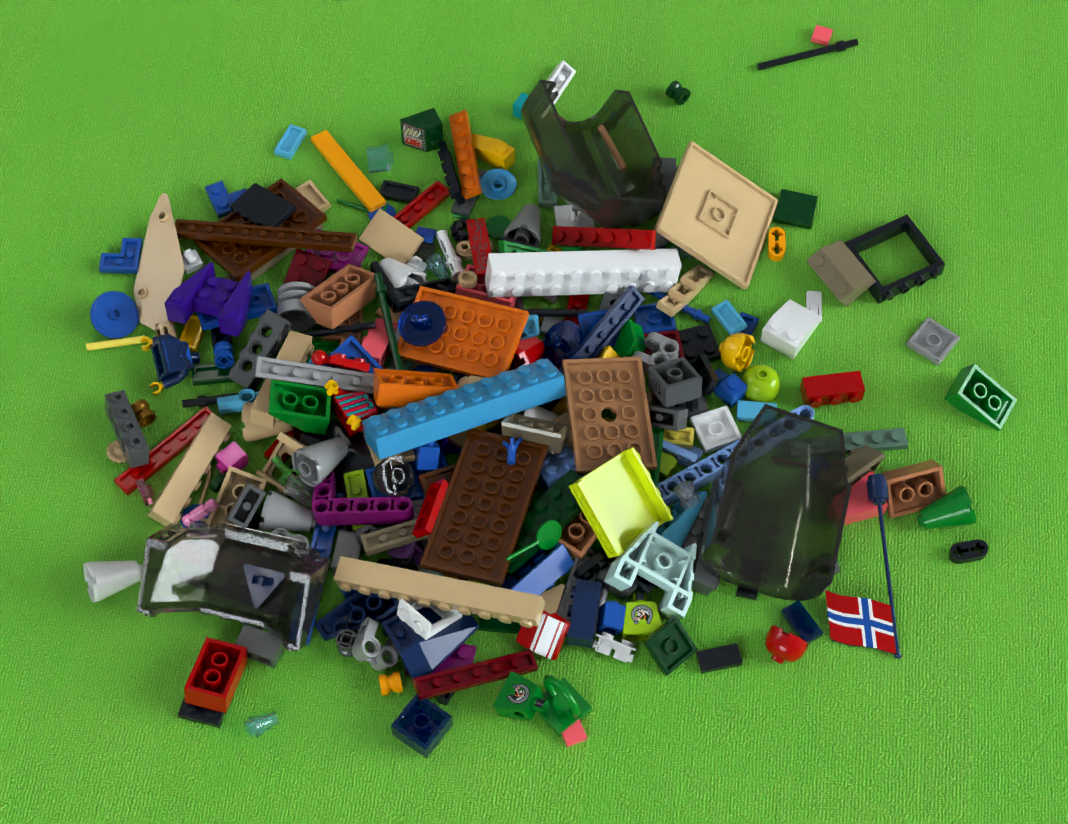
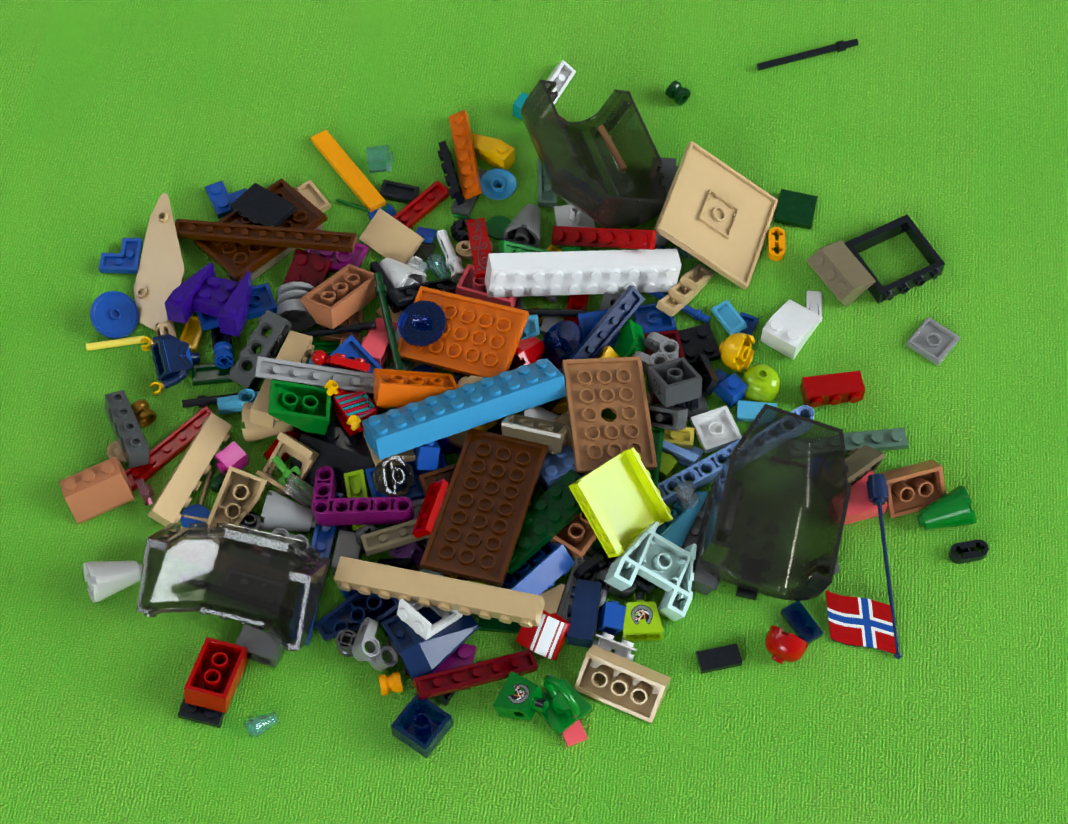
(97, 490): none -> nougat slope
(191, 261): white tile -> none
(199, 512): bright pink axle -> none
(246, 504): dark grey brick -> none
(262, 582): dark blue piece -> none
(290, 142): medium azure tile -> none
(319, 460): light grey cone -> none
(422, 130): dark green slope -> none
(467, 279): tan tile -> none
(511, 449): blue bar -> none
(546, 538): green piece -> none
(622, 683): none -> tan slope
(670, 645): dark green tile -> none
(821, 35): coral tile -> none
(980, 397): green slope -> none

